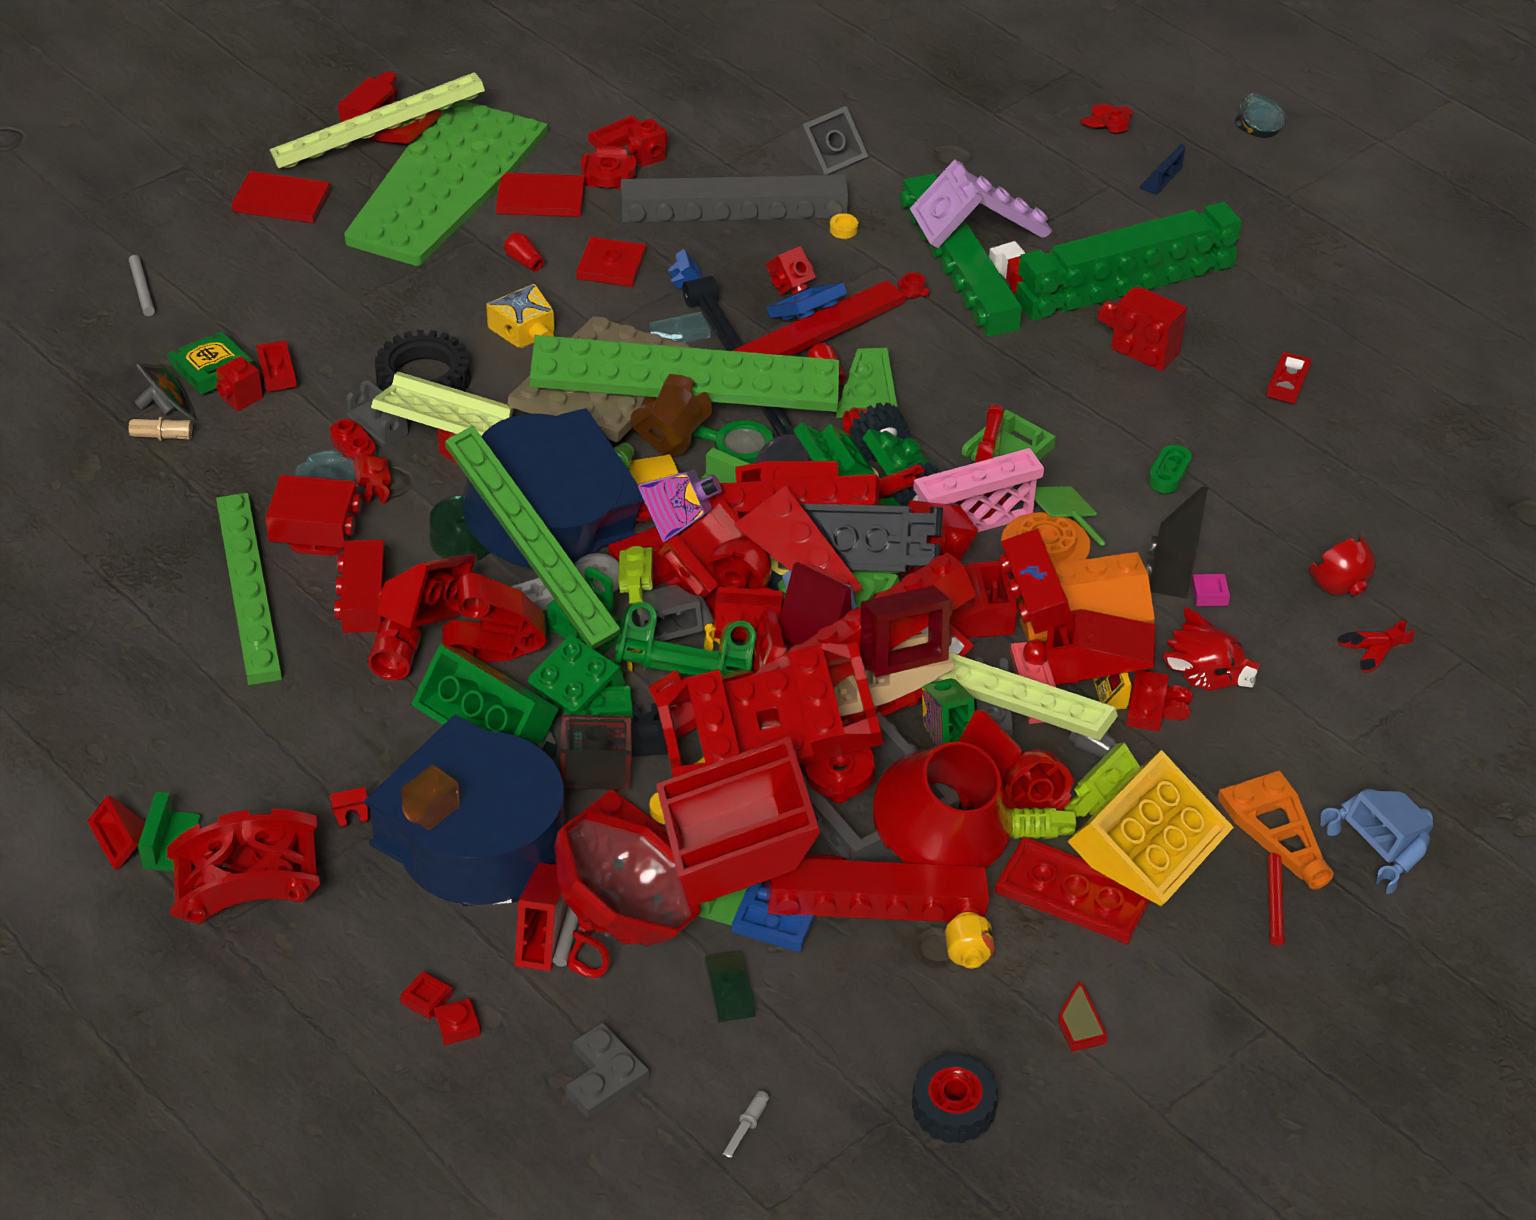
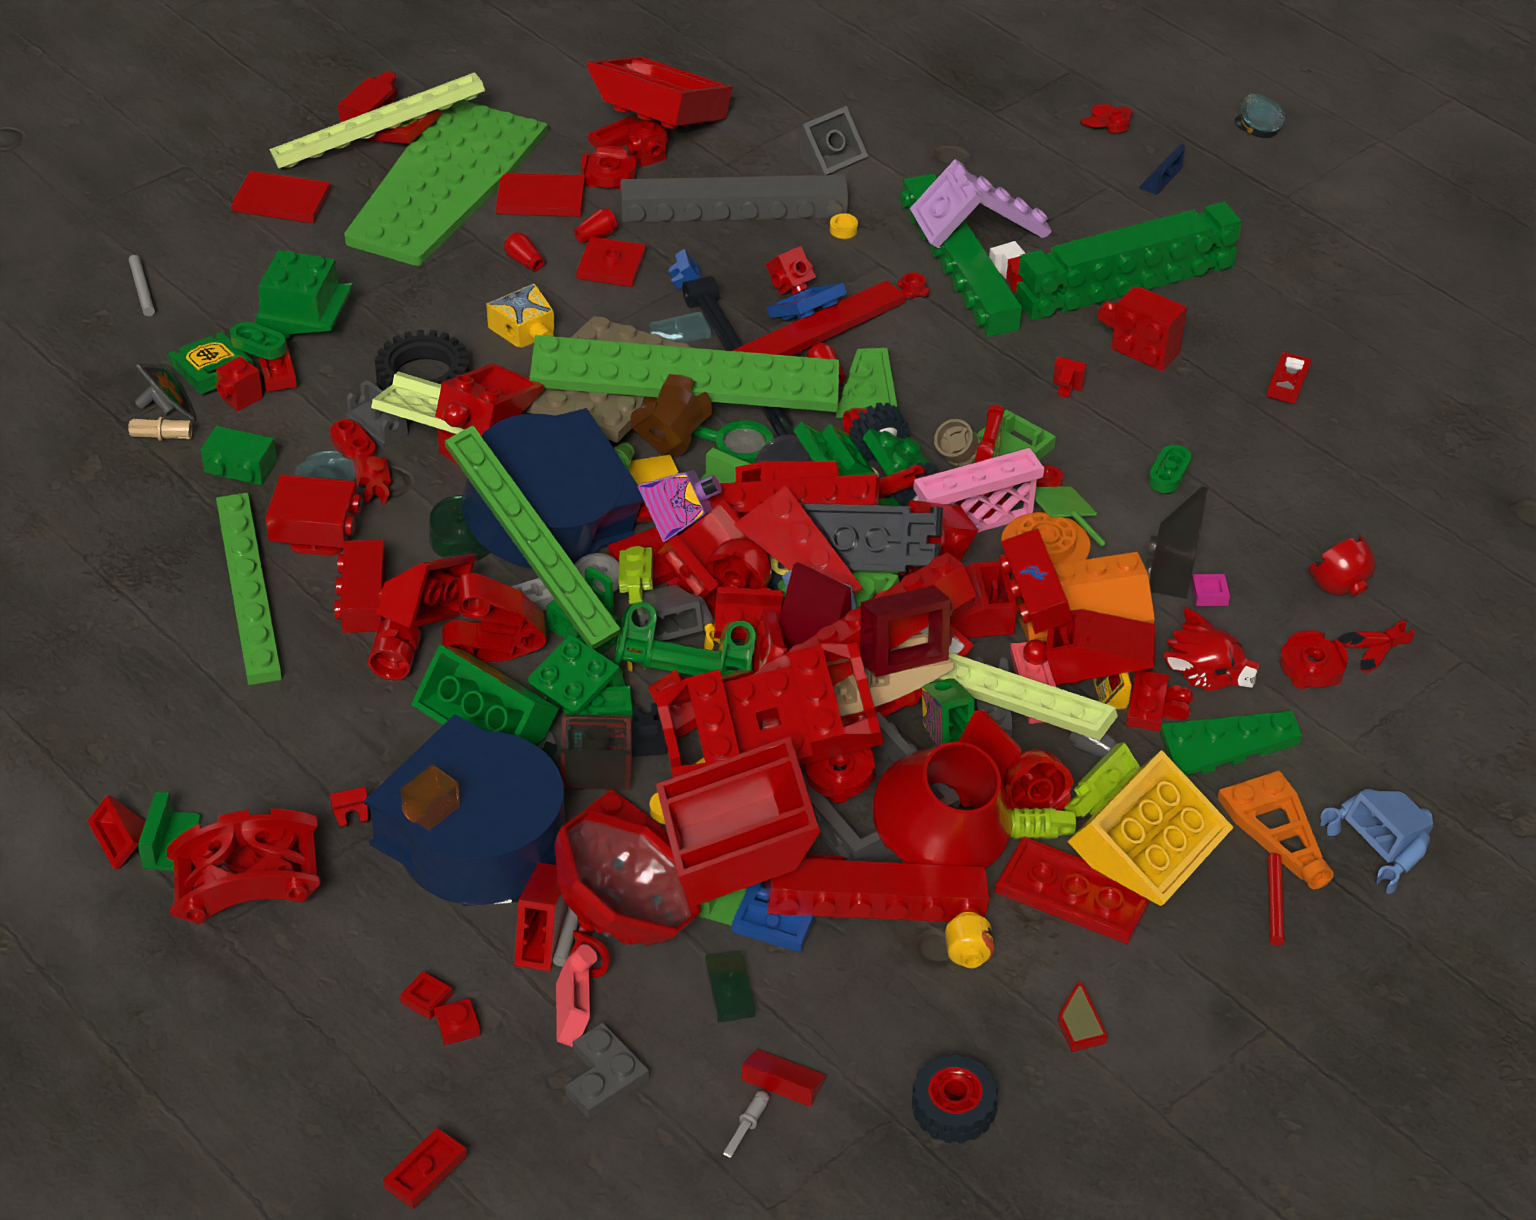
(239, 455): none -> green brick
(258, 340): none -> green plate
(301, 294): none -> green piece
(424, 1168): none -> red plate
(485, 397): none -> red slope
(573, 995): none -> coral piece
(597, 225): none -> red cone
(660, 91): none -> red slope
(782, 1077): none -> red slope
(957, 442): none -> dark tan wheel
(1051, 478): none -> red tile
(1069, 376): none -> red tile
(1217, 741): none -> green wing
(1305, 673): none -> red plate

